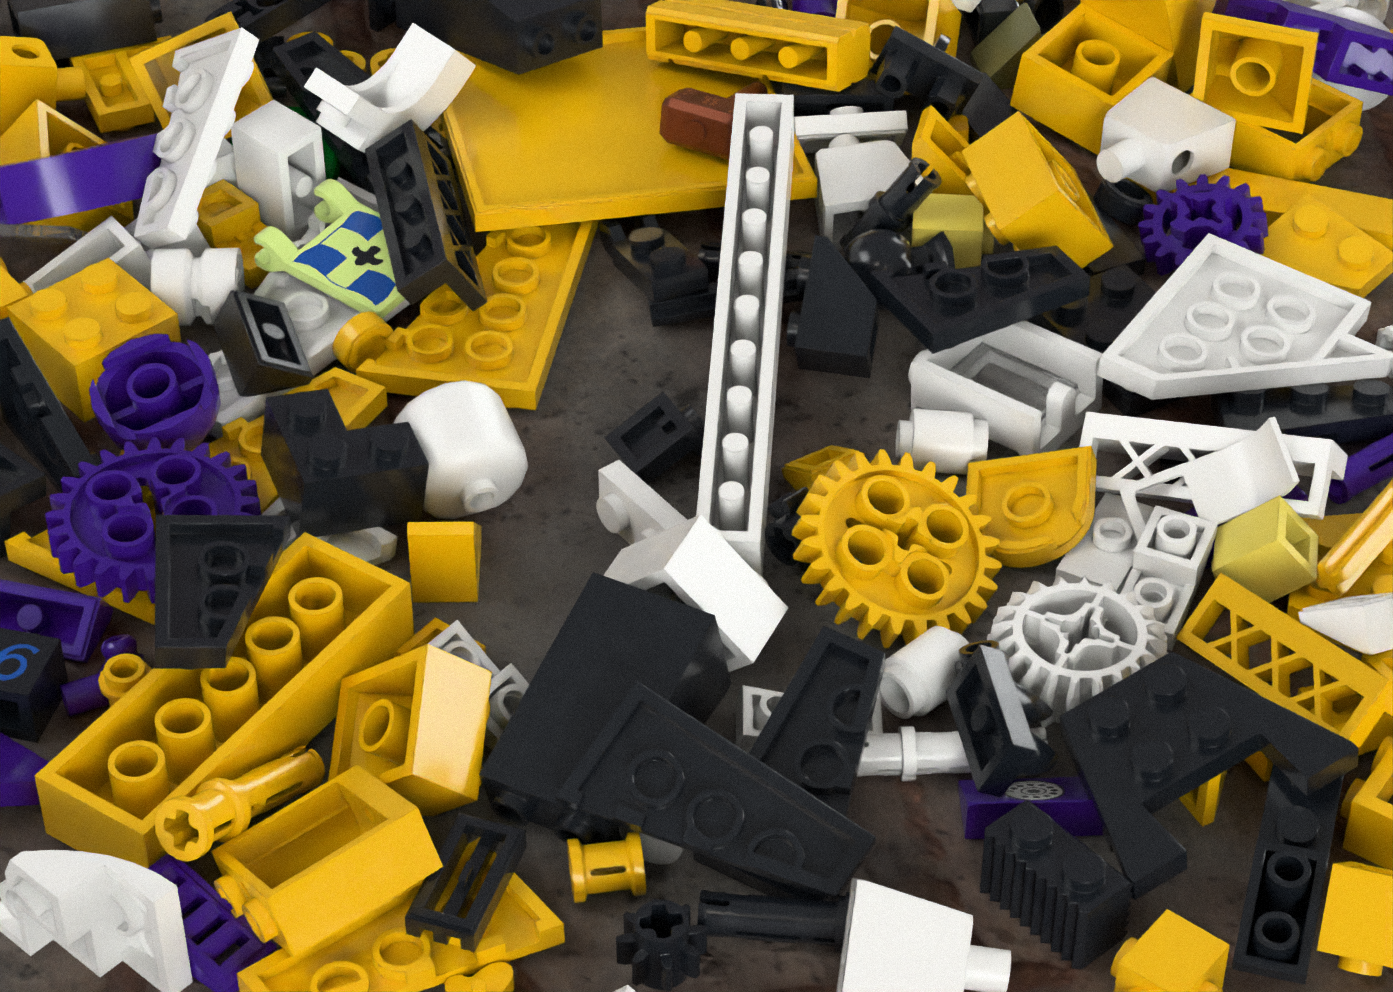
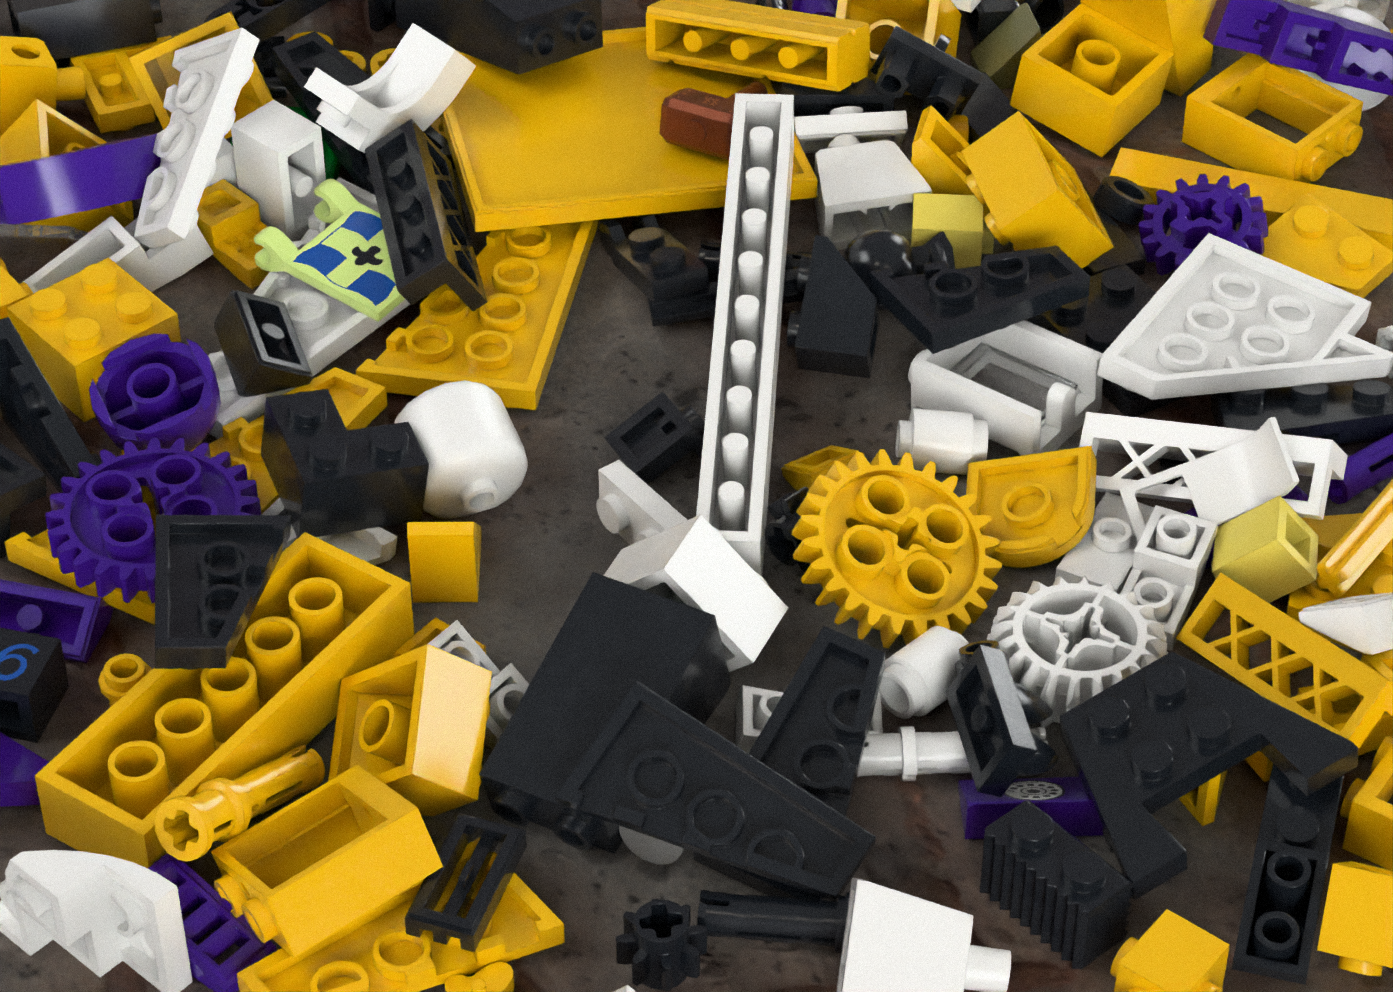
(85, 693): dark purple arm -> none
(196, 284): white wheel -> none
(360, 339): yellow tile -> none
(606, 867): yellow bush -> none
(895, 205): black pin -> none
(1163, 137): white torso -> none
(1255, 71): yellow slope -> none

